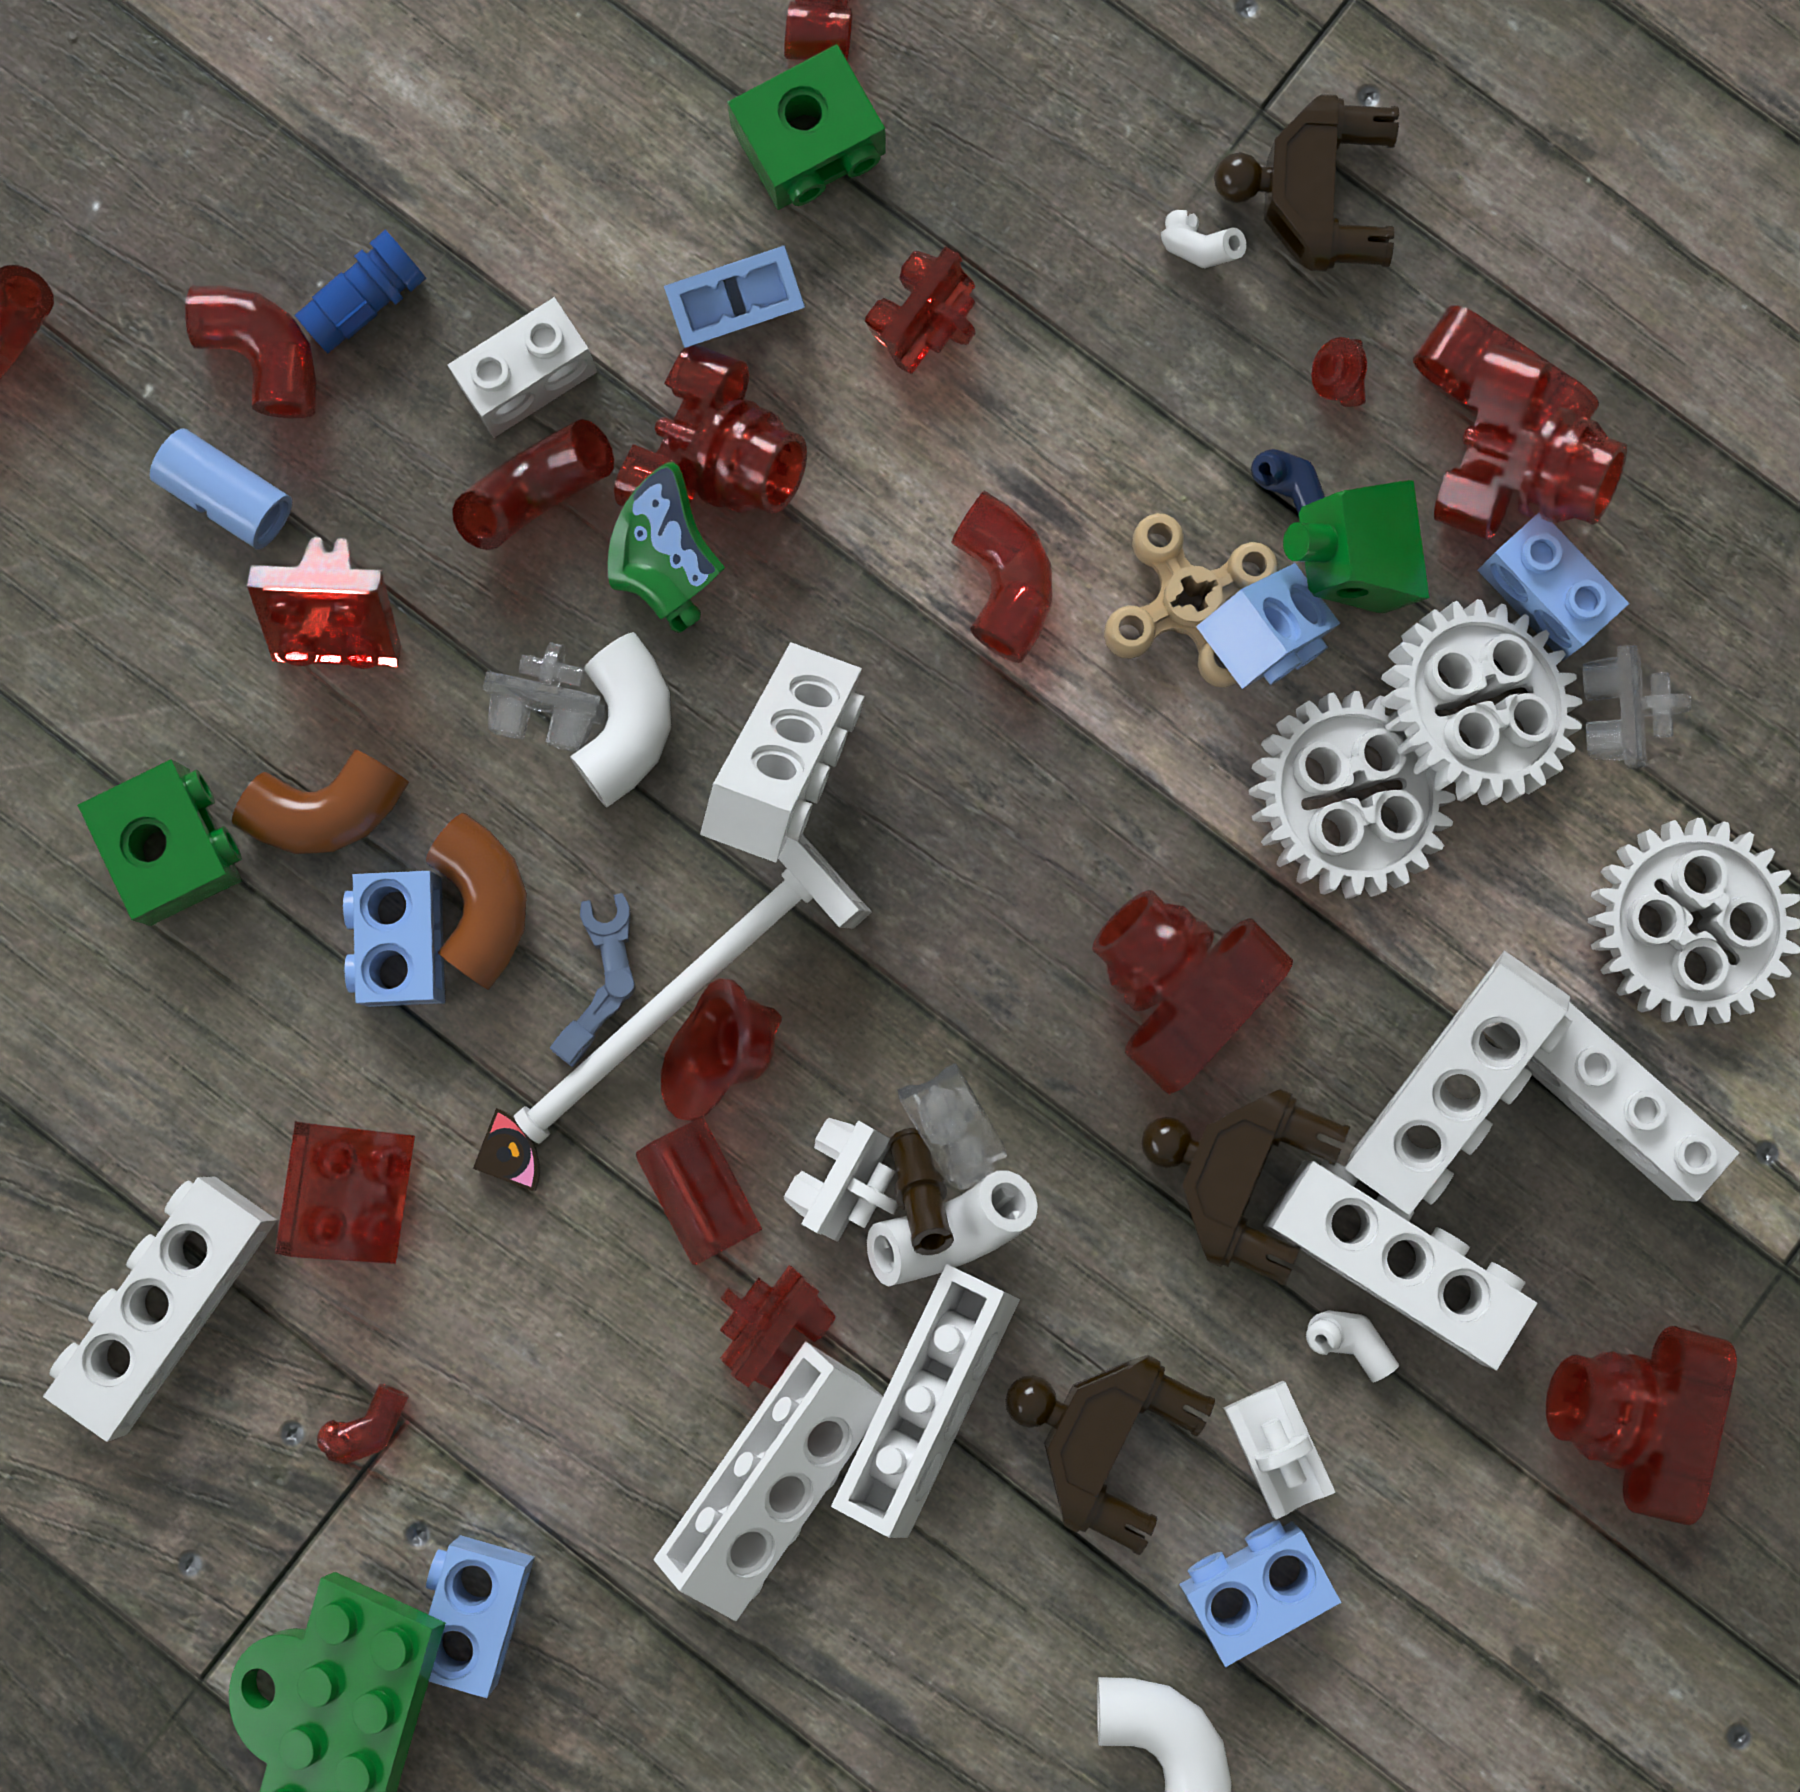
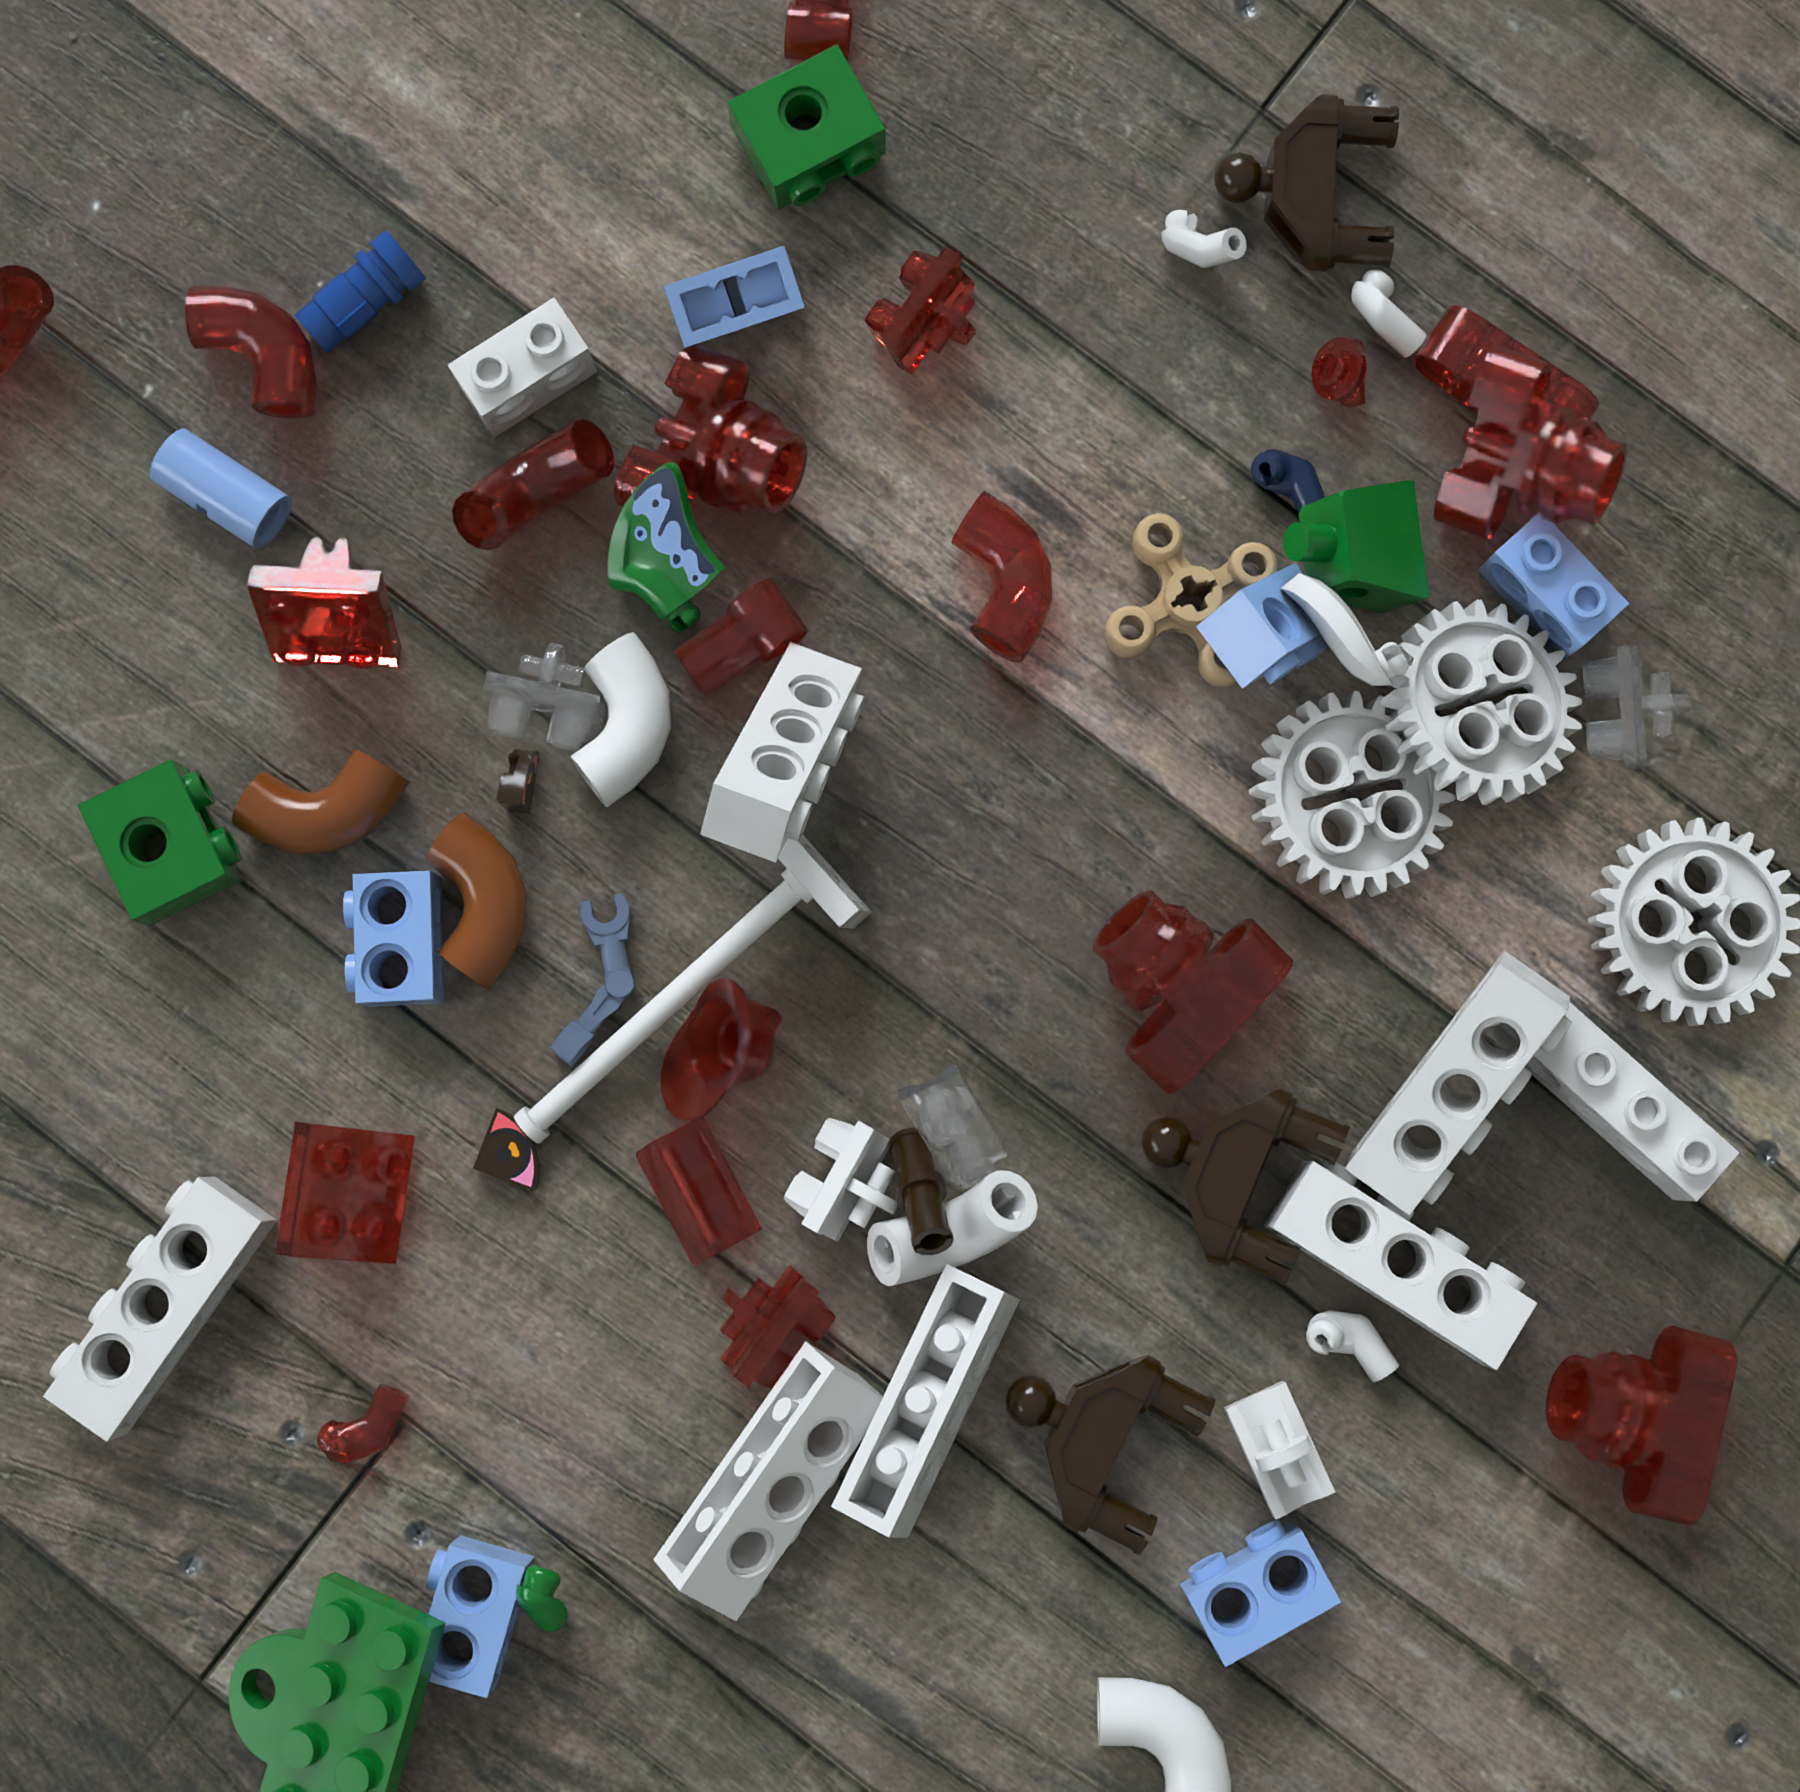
(517, 786): none -> dark brown tile
(538, 1601): none -> green arm
(754, 629): none -> clear red piece
(1345, 634): none -> white arm
(1386, 319): none -> white arm

